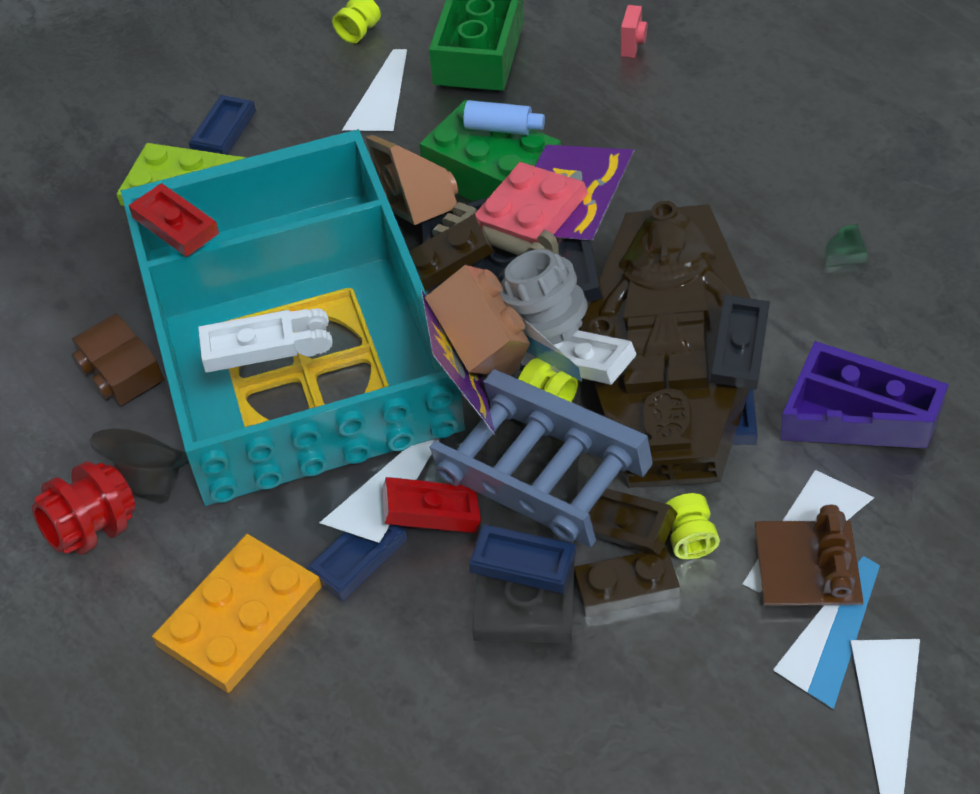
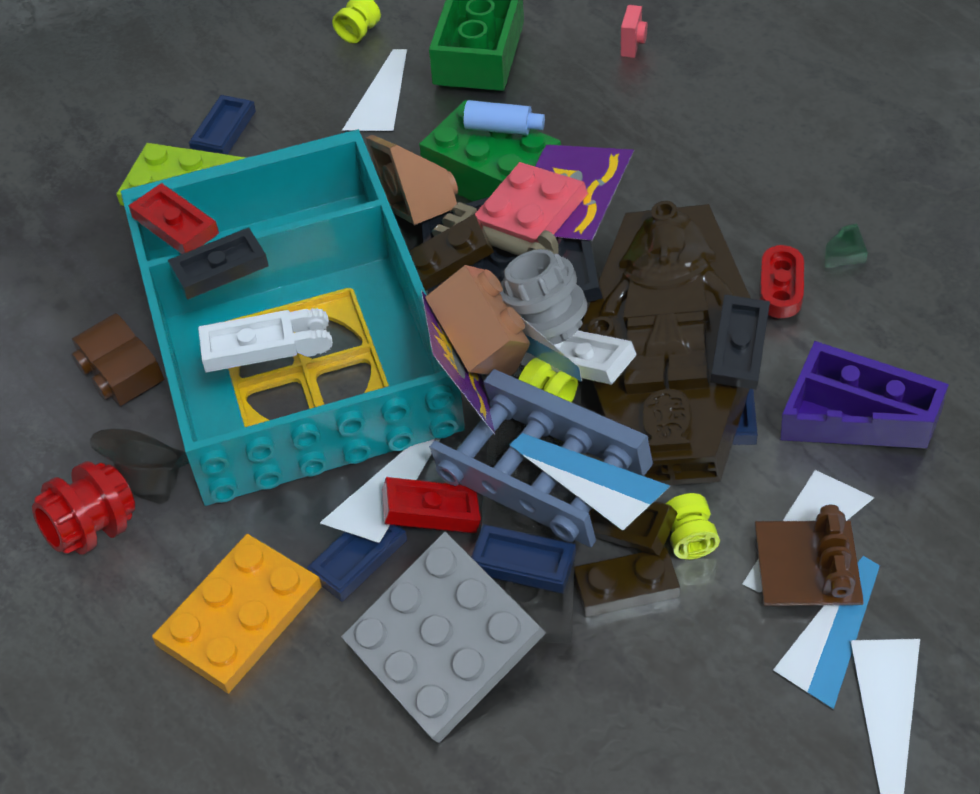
(218, 263): none -> black plate
(442, 636): none -> light grey plate
(604, 487): none -> sticker
(782, 280): none -> red plate

